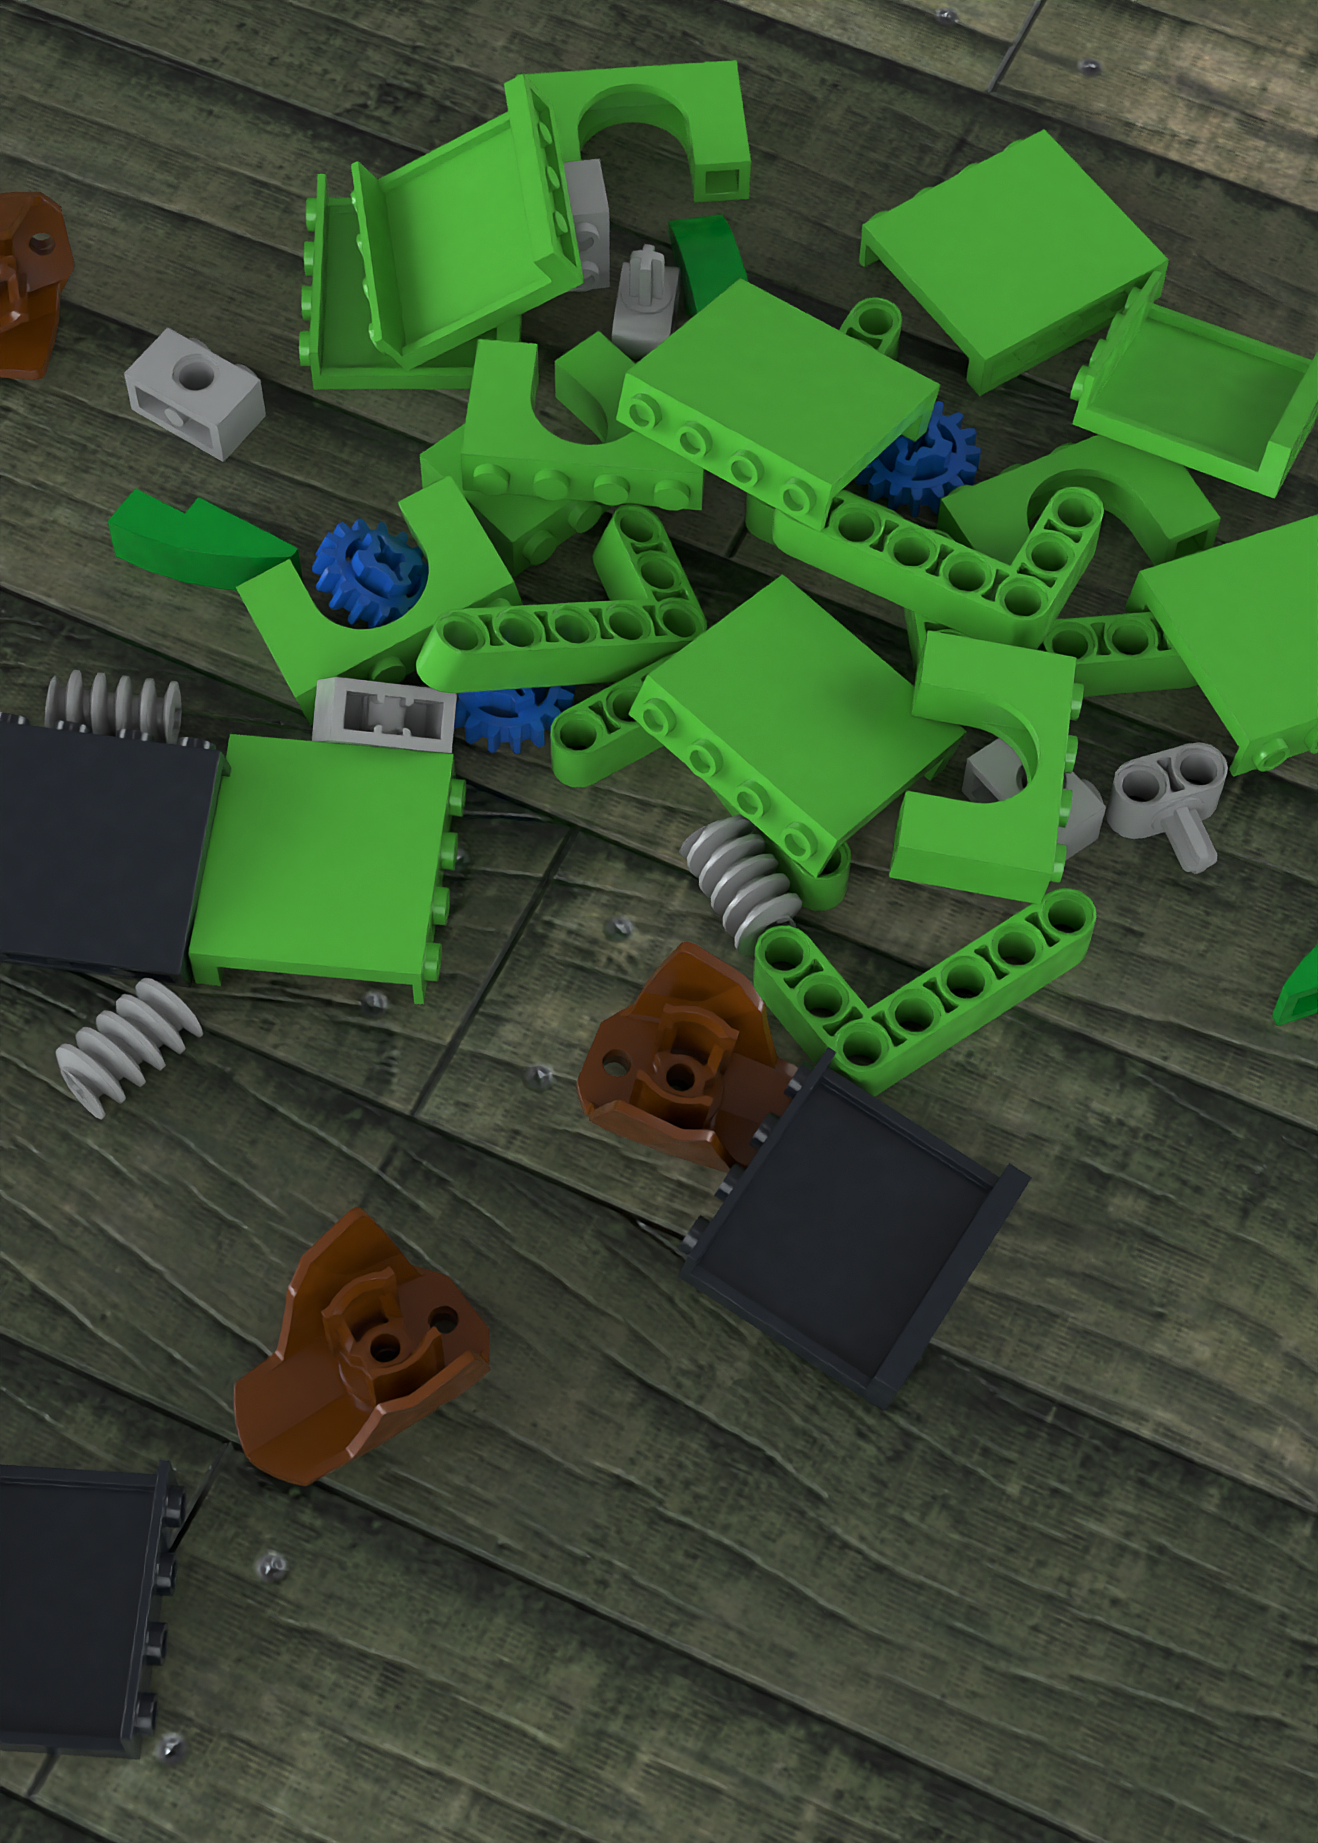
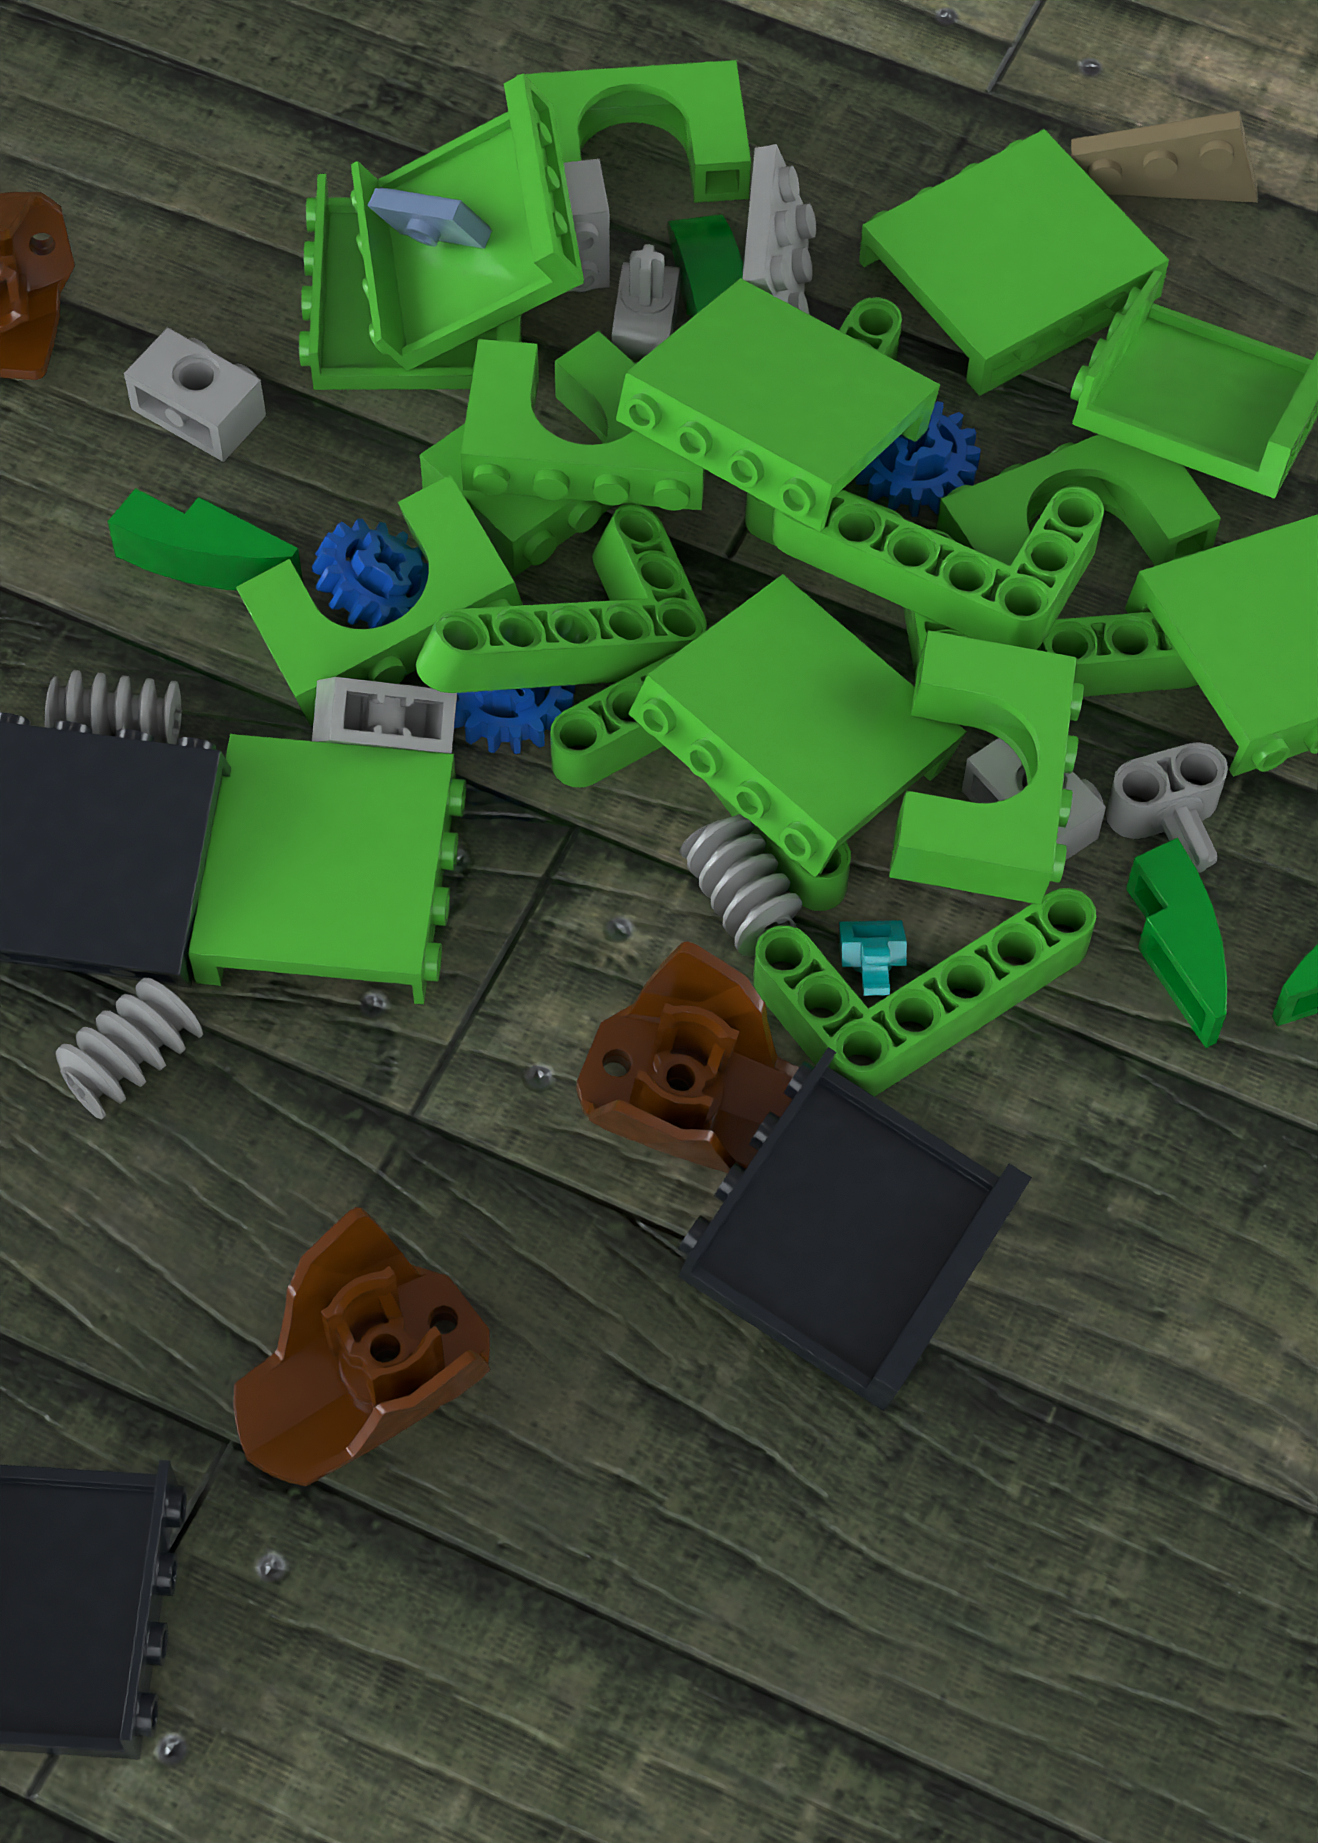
(430, 218): none -> sand blue plate
(778, 230): none -> light grey plate
(873, 950): none -> teal plate
(1173, 160): none -> dark tan wing
(1181, 936): none -> green slope

